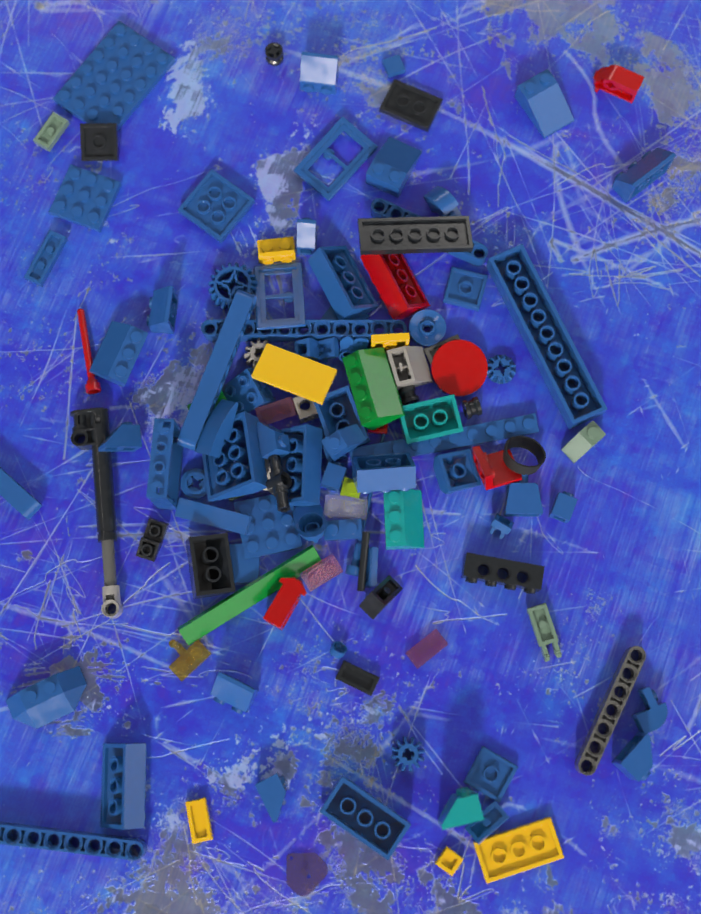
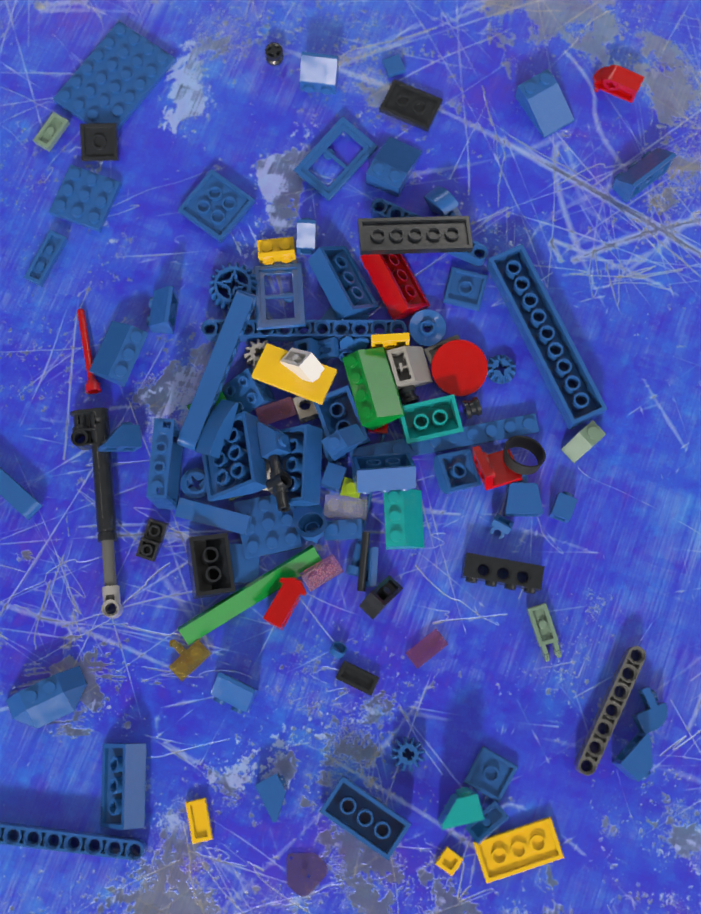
(303, 364): none -> white slope

